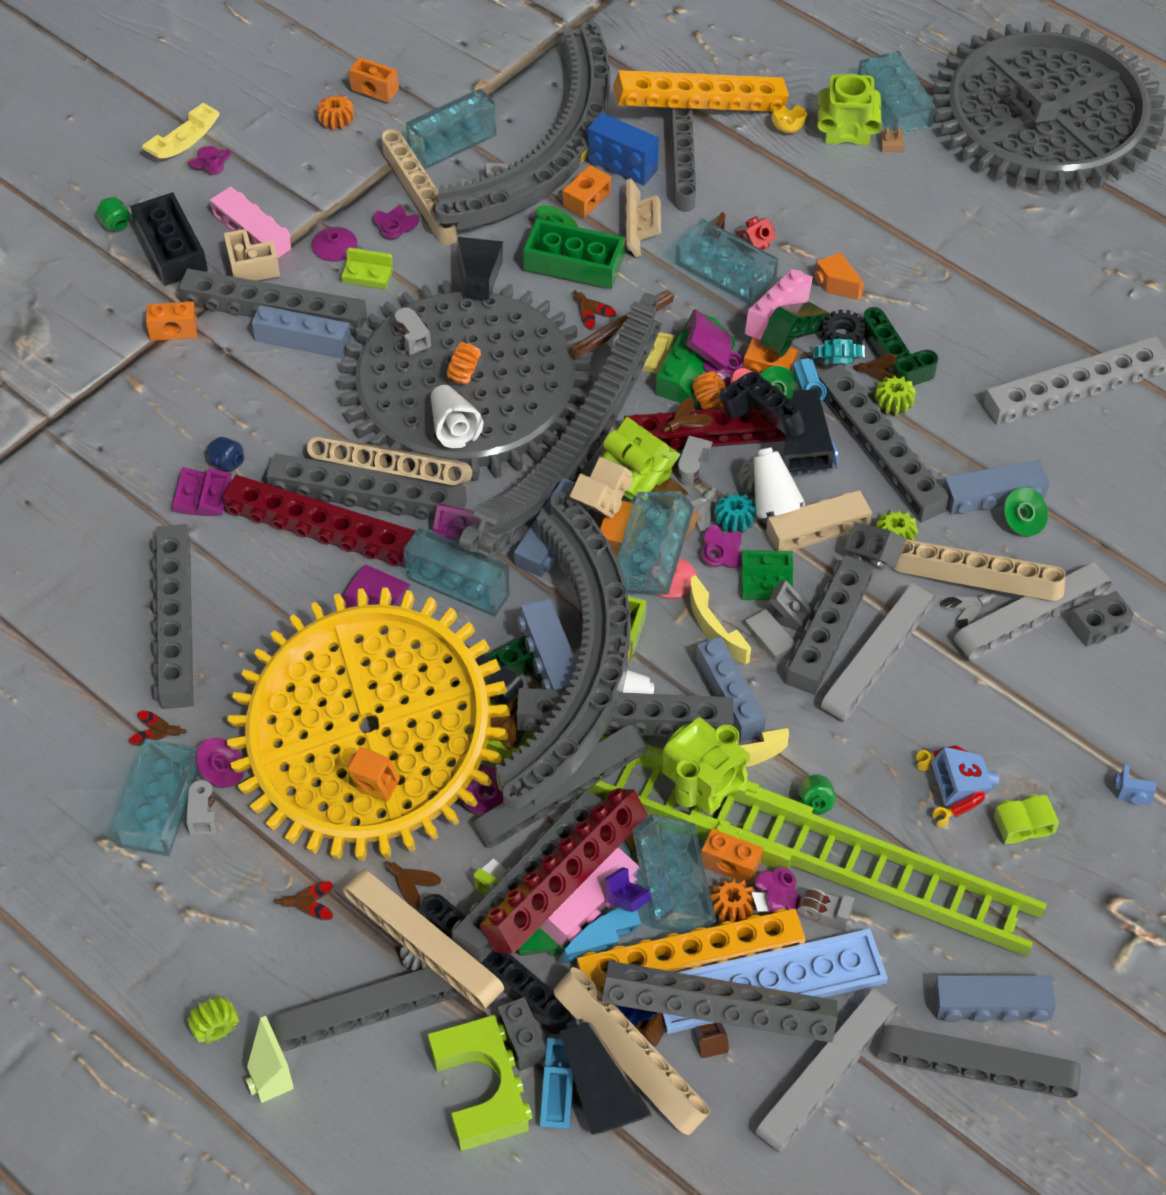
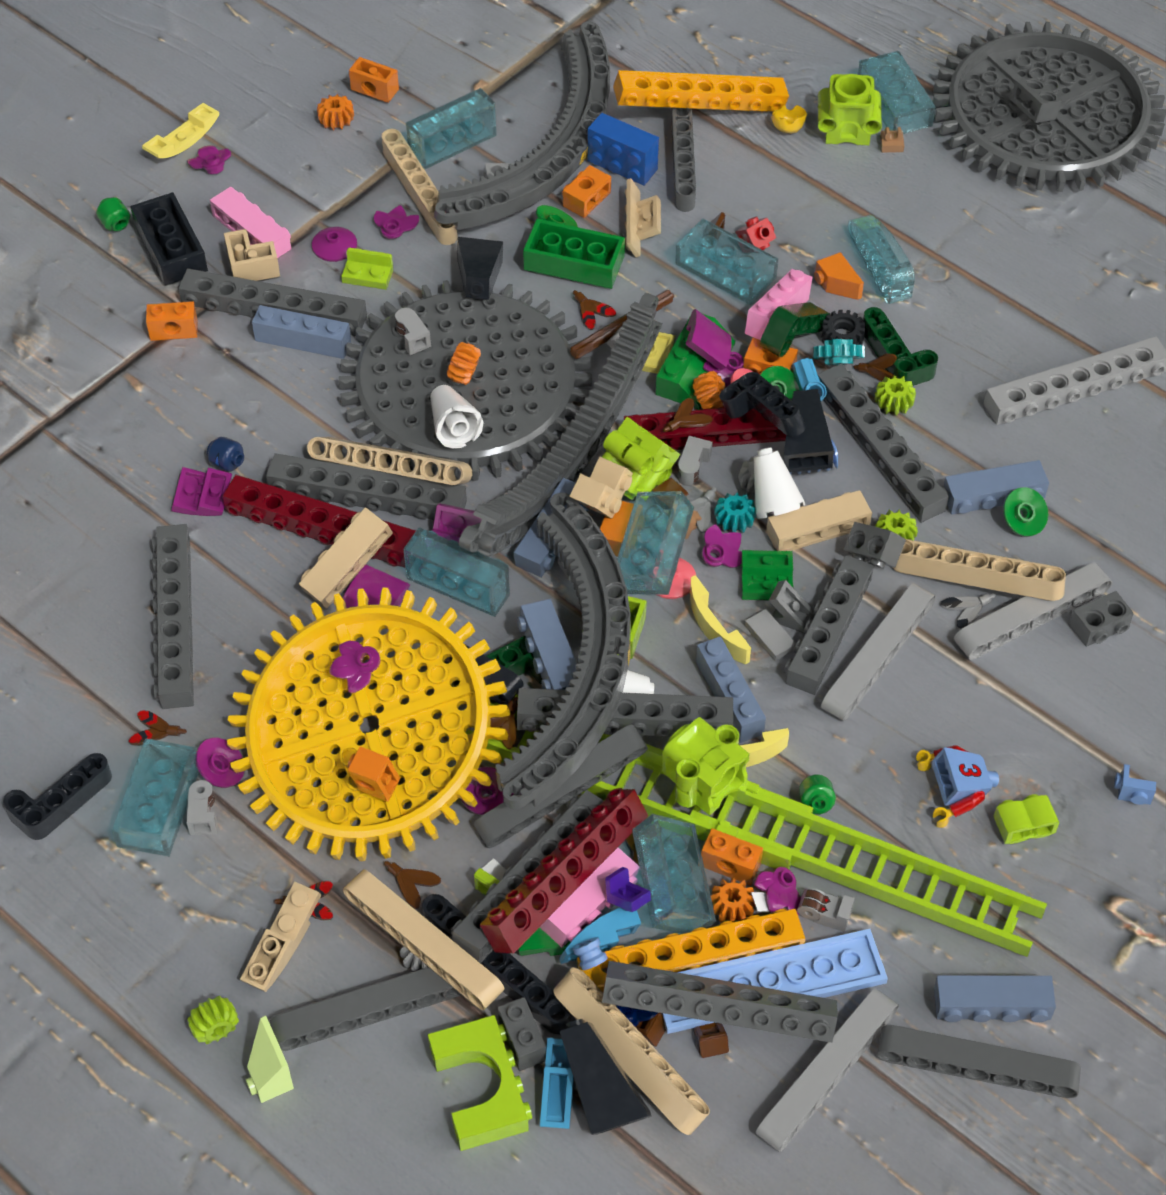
(90, 774): none -> black beam
(282, 939): none -> tan slope
(345, 557): none -> tan brick
(351, 665): none -> magenta plate
(590, 953): none -> medium blue wheel
(883, 258): none -> clear light blue beam

